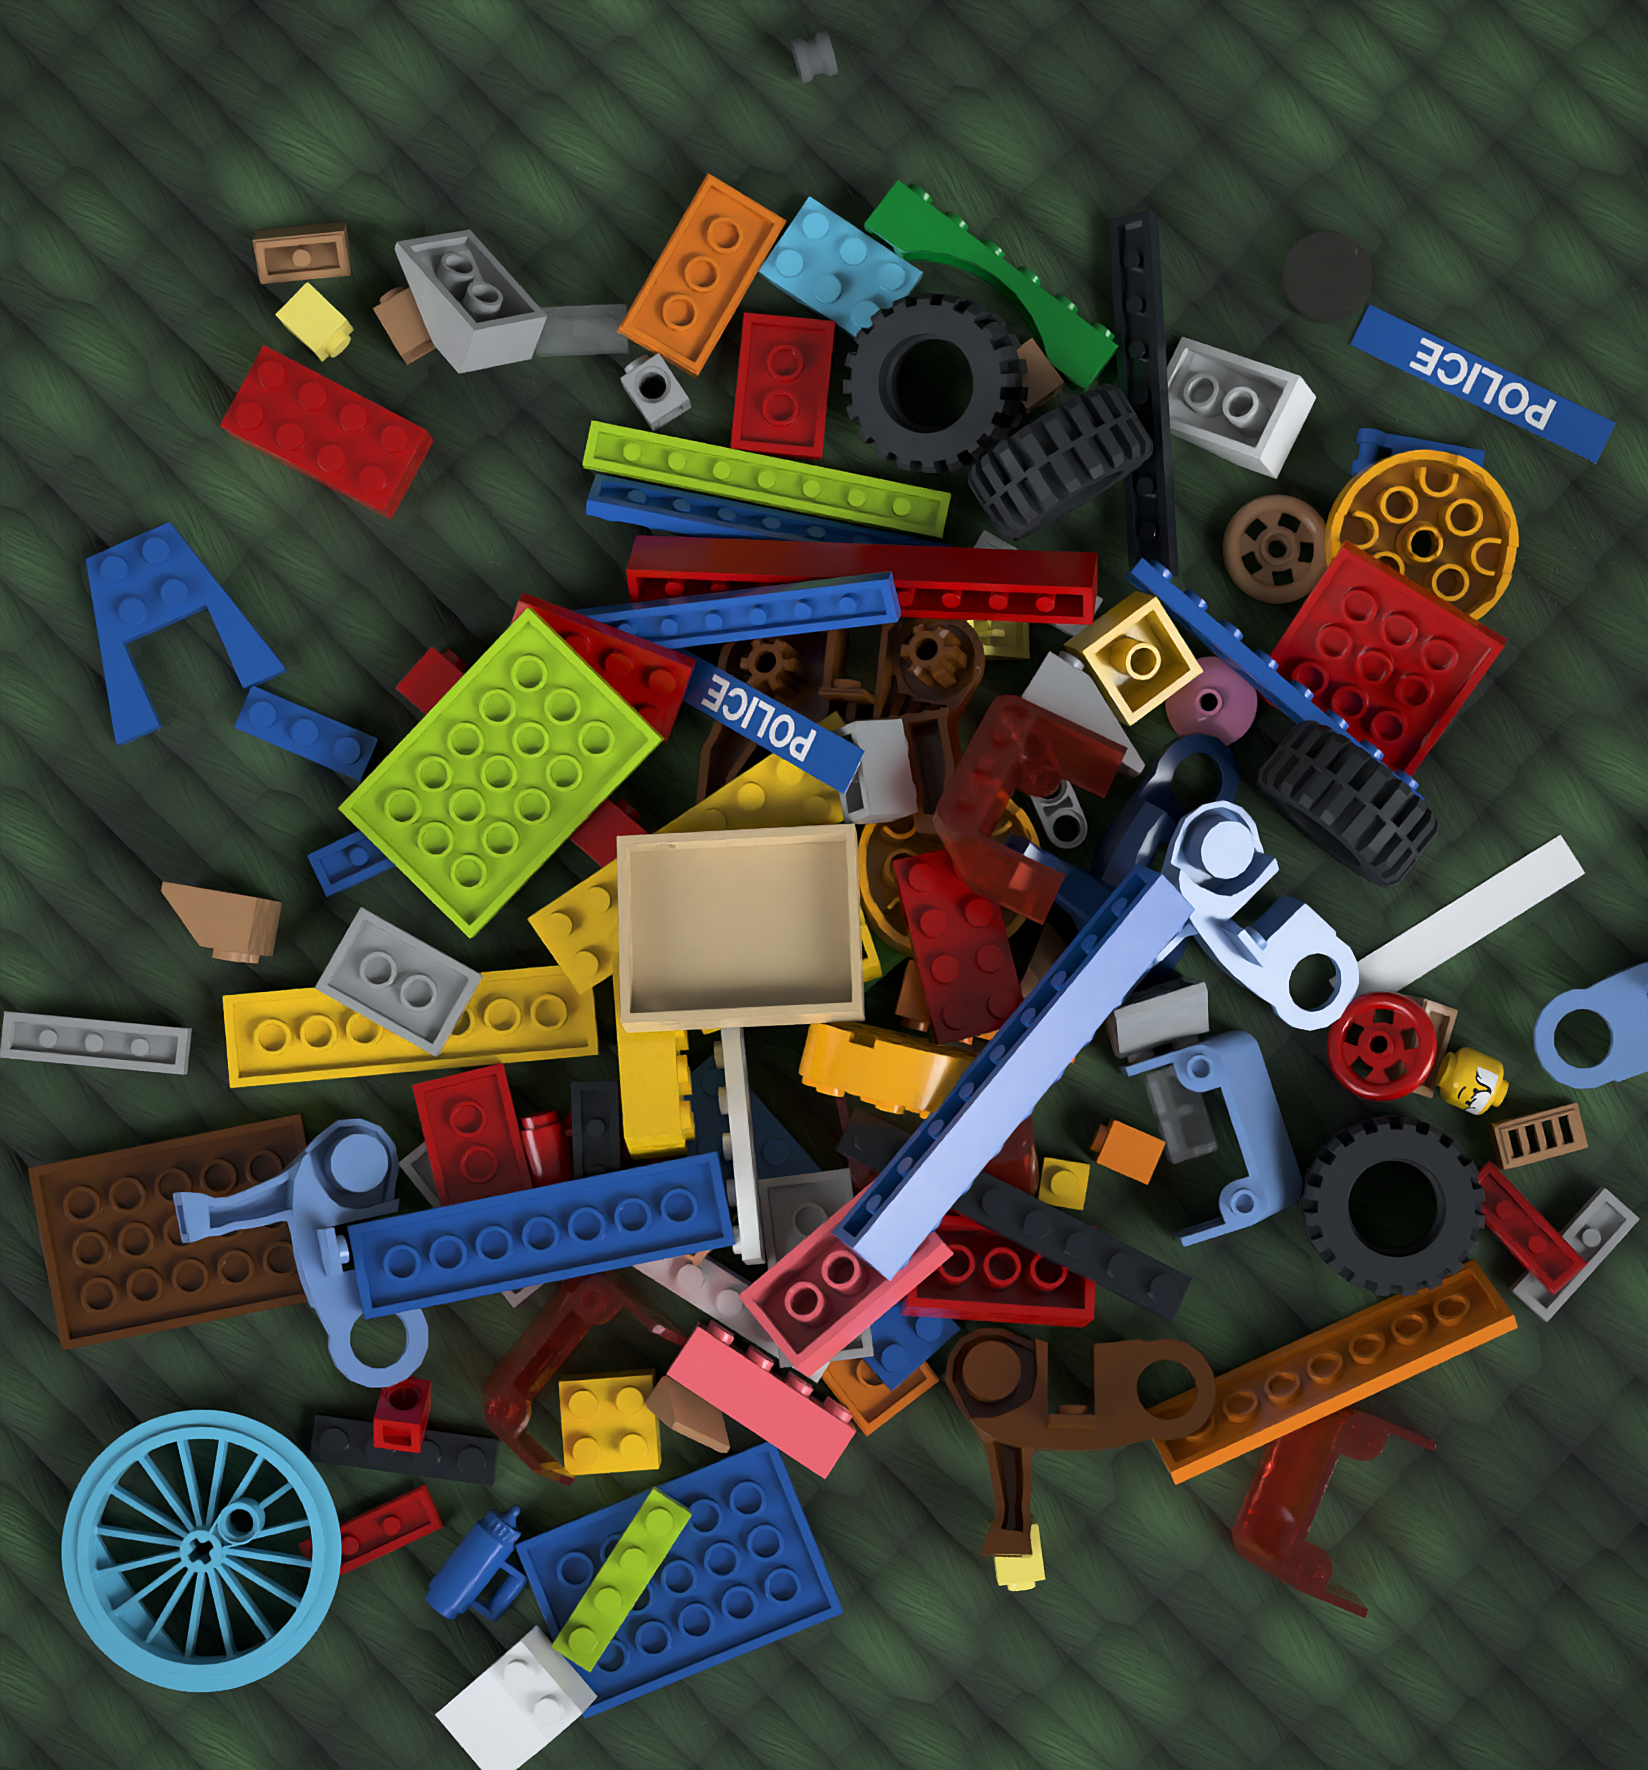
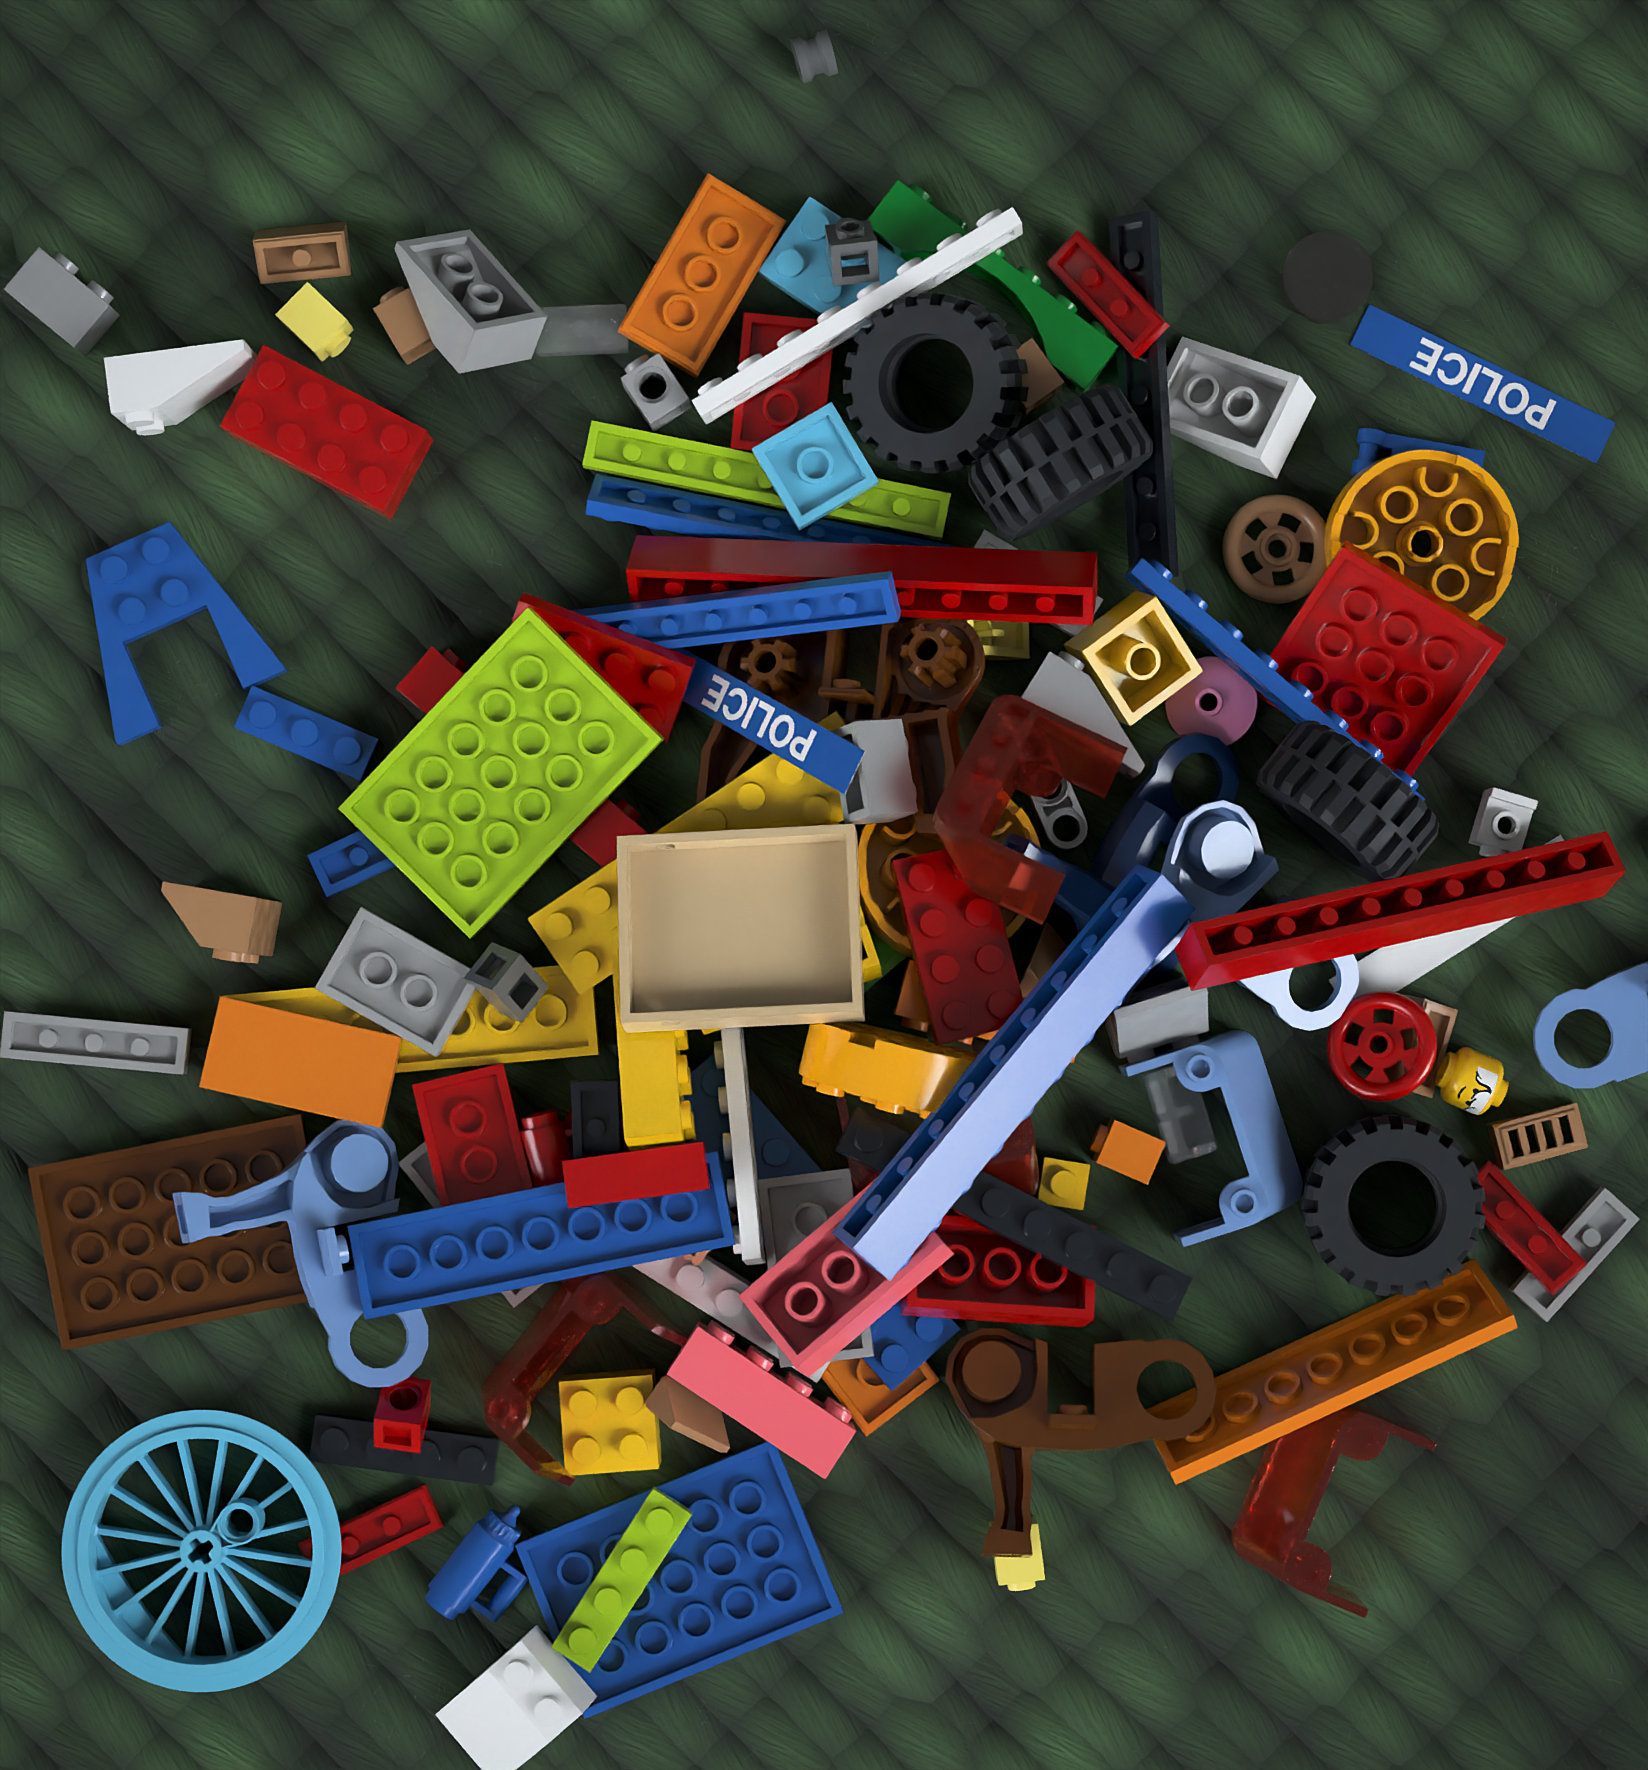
(62, 301): none -> light grey brick
(174, 383): none -> white slope
(301, 1062): none -> orange tile
(507, 981): none -> dark grey brick
(636, 1174): none -> red tile
(815, 466): none -> medium azure plate
(841, 324): none -> white plate
(848, 241): none -> dark grey brick
(1107, 294): none -> red tile
(1397, 910): none -> red brick
(1493, 806): none -> white brick

